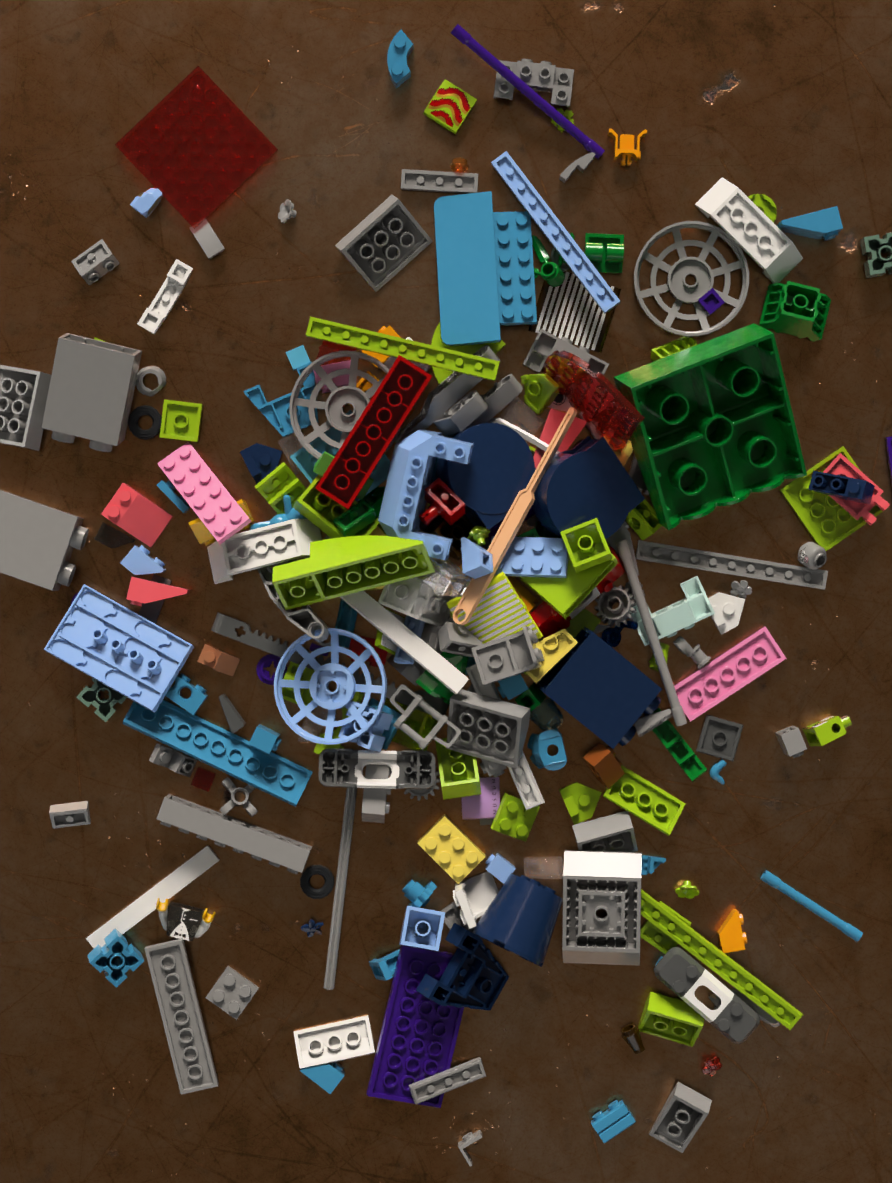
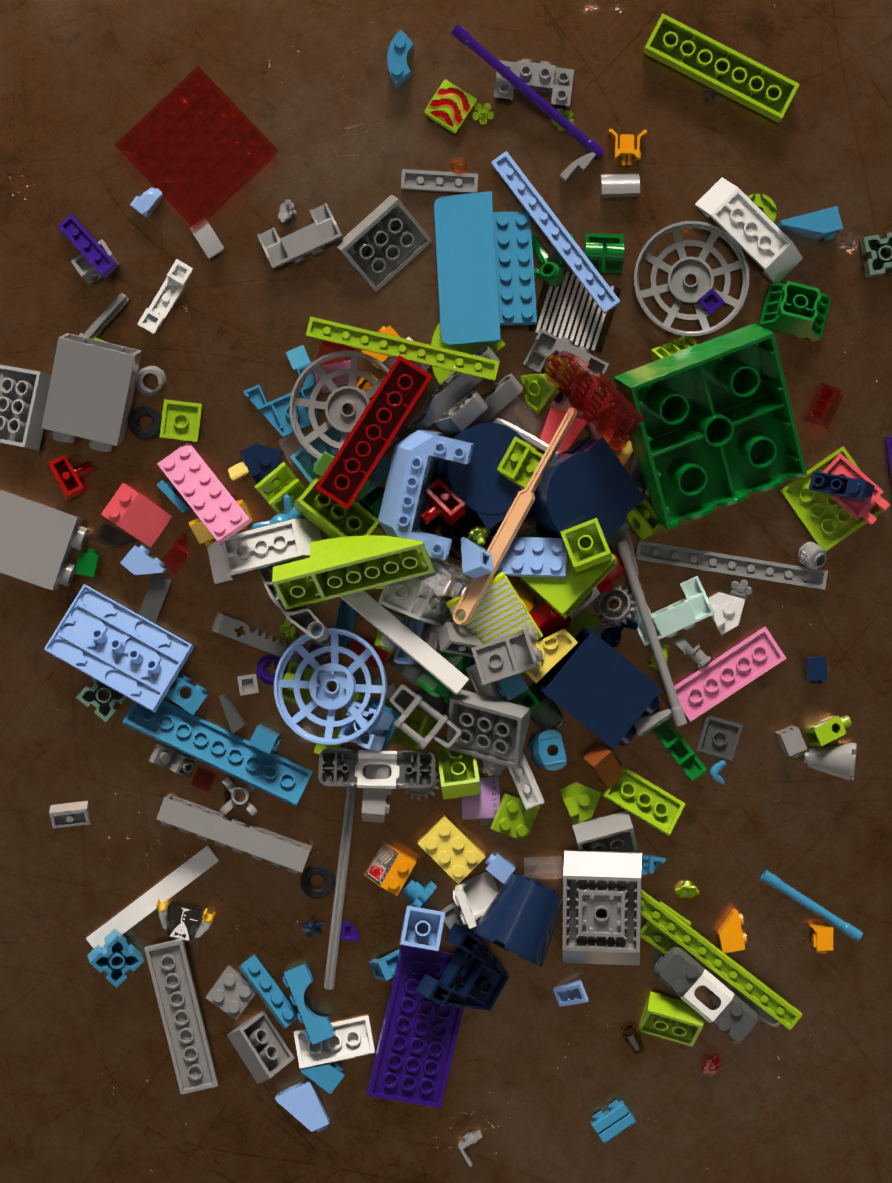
(68, 477): none -> red brick
(87, 246): none -> dark purple plate
(88, 563): none -> green brick
(104, 319): none -> light grey axle
(148, 591): coral slope -> none
(176, 554): none -> clear red slope
(218, 660): nougat slope -> none
(238, 471): none -> light yellow slope
(248, 684): none -> light grey plate
(260, 1047): none -> light grey slope
(268, 991): none -> dark azure plate
(289, 631): none -> lime plant
(302, 242): none -> light grey bracket
(305, 1105): none -> light blue slope
(317, 1027): none -> dark azure arch
(349, 932): none -> dark purple tile
(355, 519): green slope -> none
(390, 868): none -> slope
(447, 1080): light grey tile -> none
(483, 113): none -> lime plant
(519, 462): none -> lime slope
(571, 993): none -> light blue slope
(620, 185): none -> light grey brick
(680, 1117): light grey slope -> none
(720, 68): none -> lime brick
(815, 669): none -> dark blue brick
(822, 938): none -> light orange window
(824, 405): none -> clear red brick
(833, 759): none -> light grey cone

